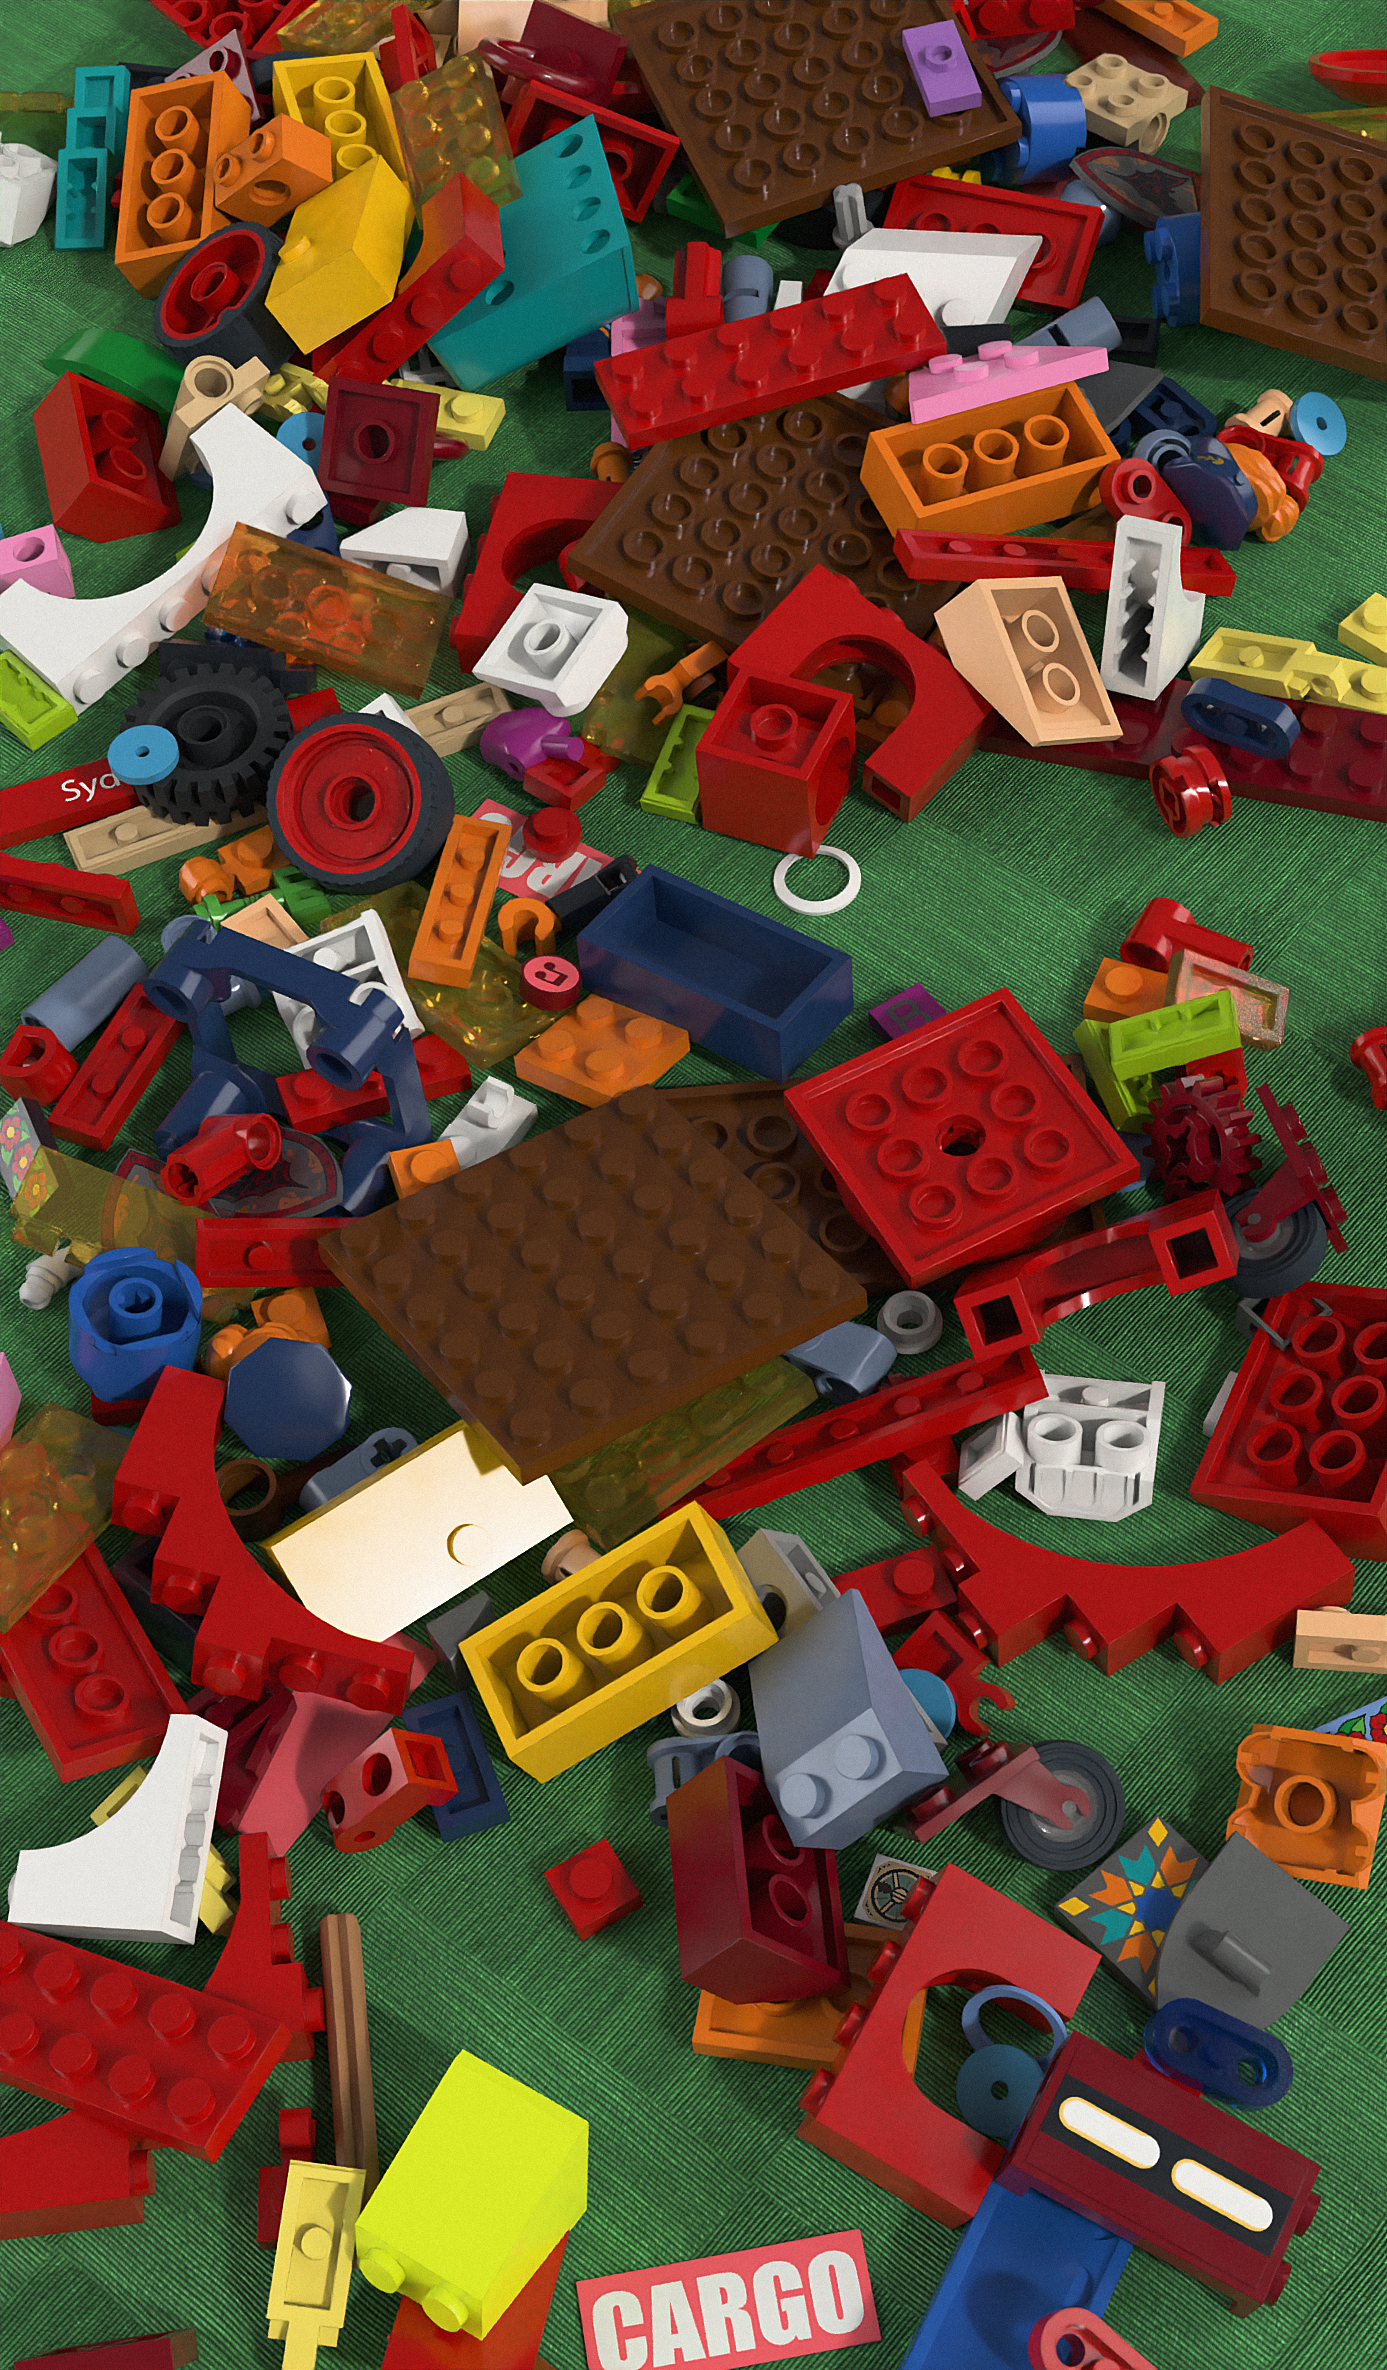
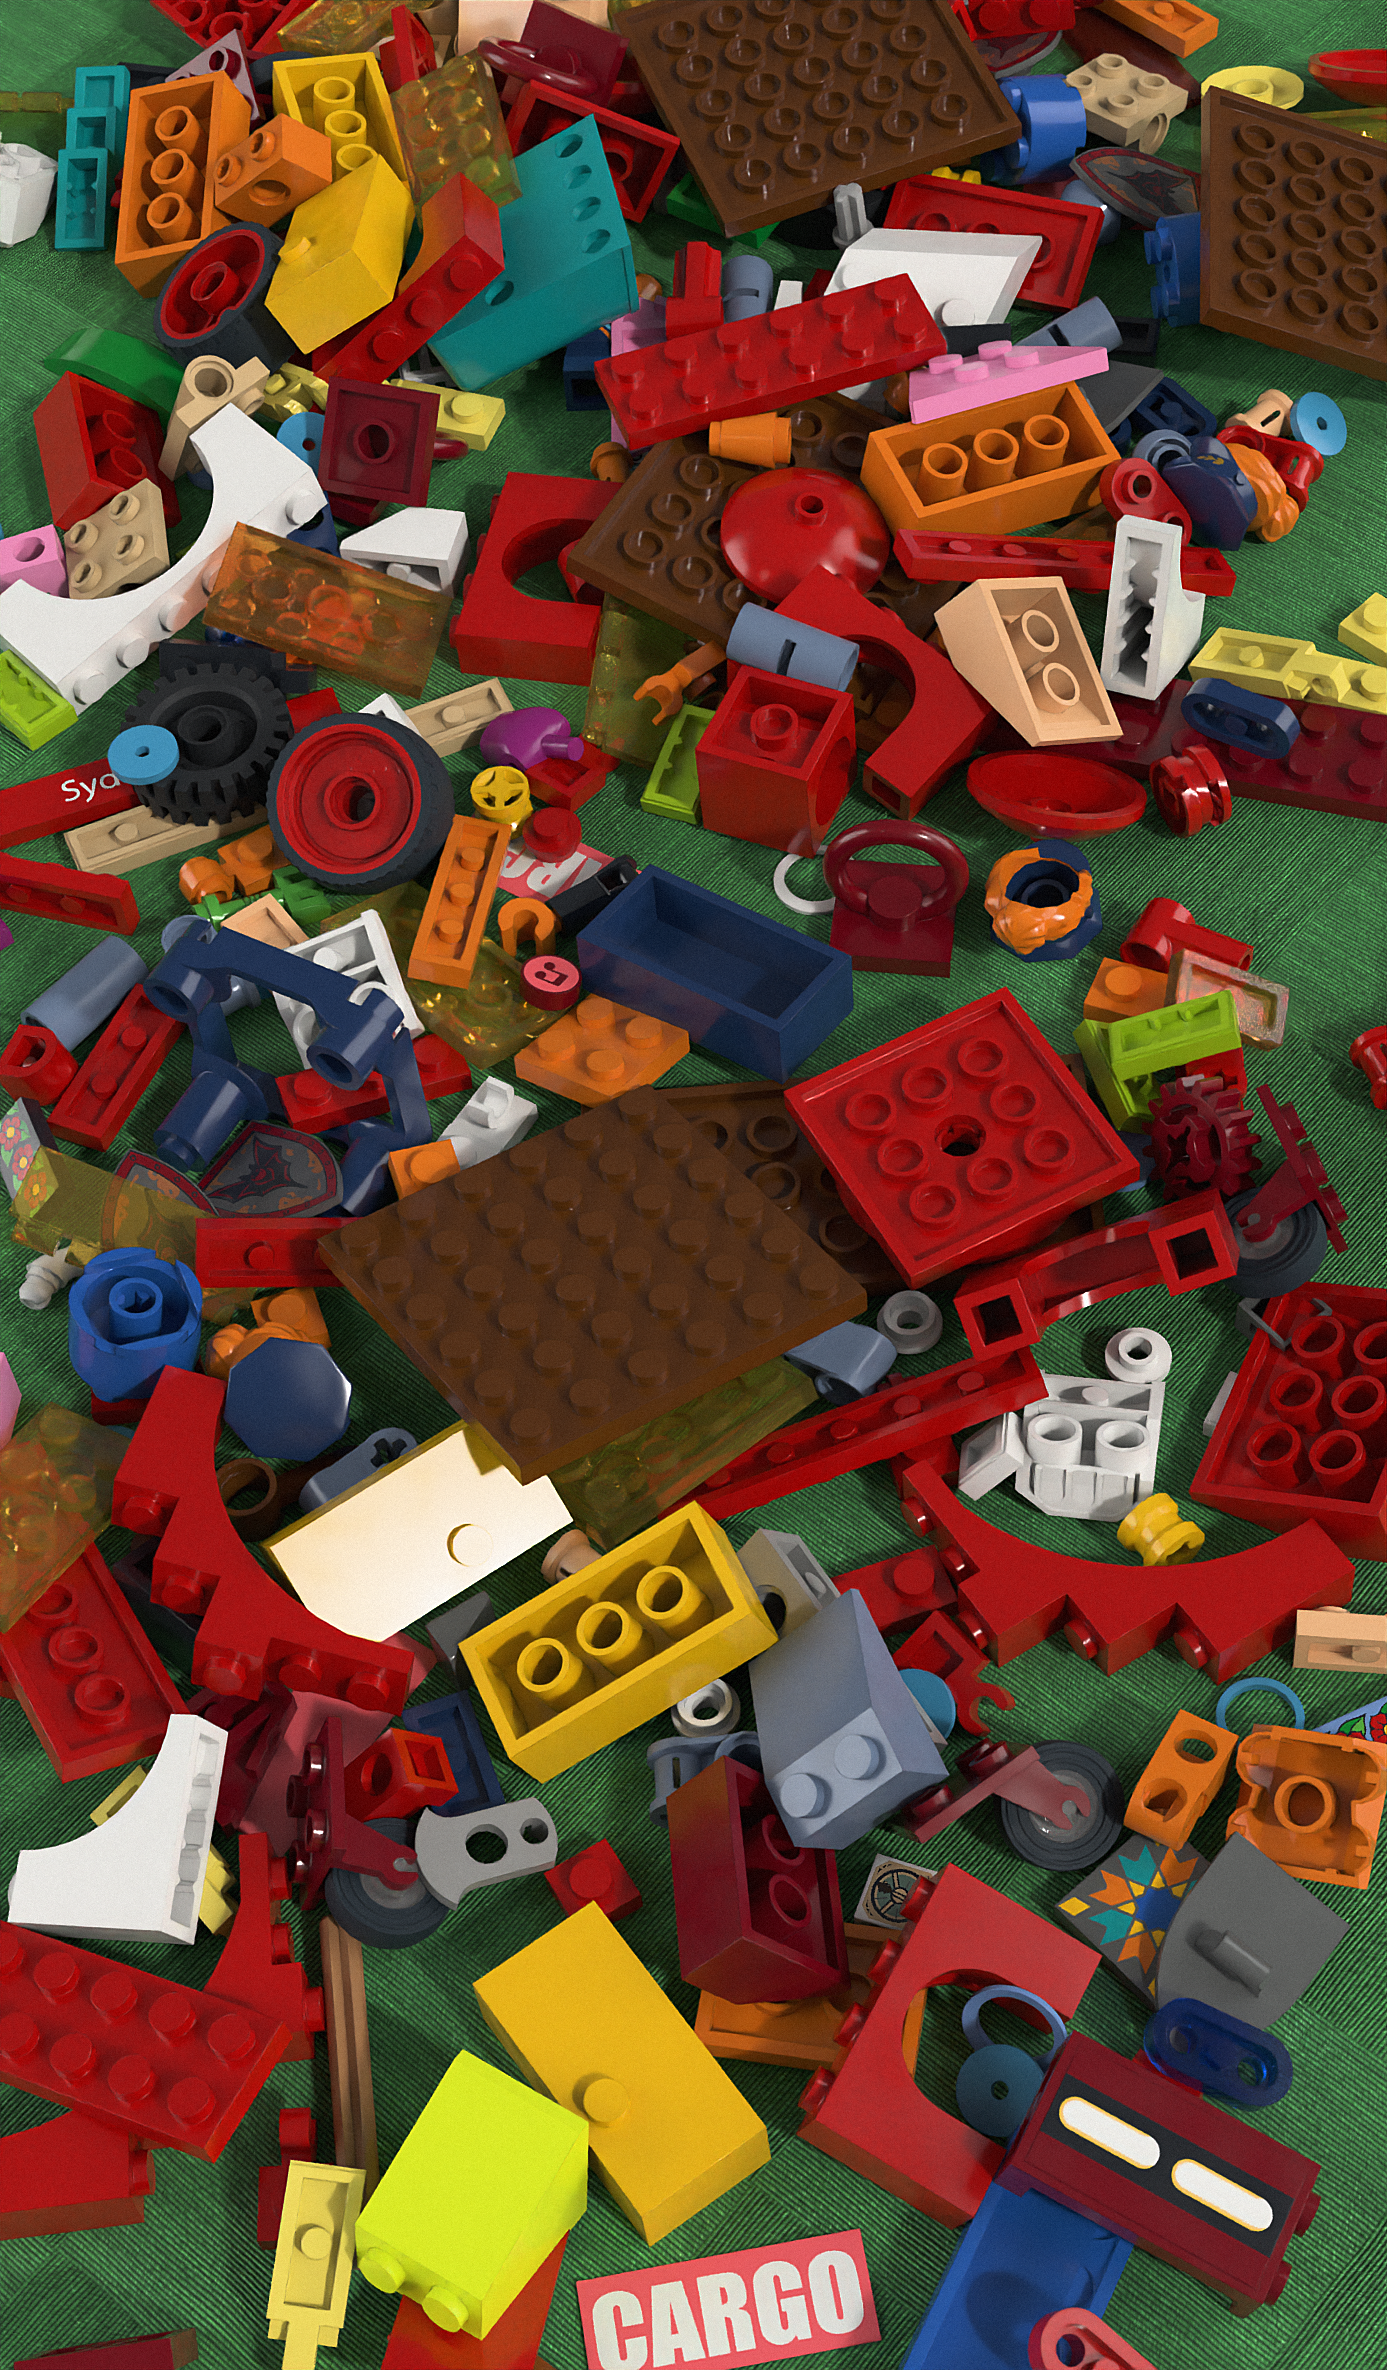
(118, 545): none -> tan plate
(220, 1155): red piece -> none
(355, 1866): none -> plate
(452, 1872): none -> light grey piece
(502, 797): none -> yellow wheel
(556, 648): white slope -> none
(620, 2055): none -> yellow brick
(752, 439): none -> orange cone
(791, 648): none -> sand blue pin
(797, 518): none -> red dish
(895, 913): none -> dark red tile
(904, 1013): magenta tile -> none
(941, 68): medium lavender plate -> none
(1043, 902): none -> piece
(1055, 794): none -> red dish
(1138, 1340): none -> white plate
(1160, 1533): none -> yellow wheel
(1178, 1784): none -> orange leg
(1259, 1683): none -> dark azure piece
(1260, 83): none -> light yellow dish

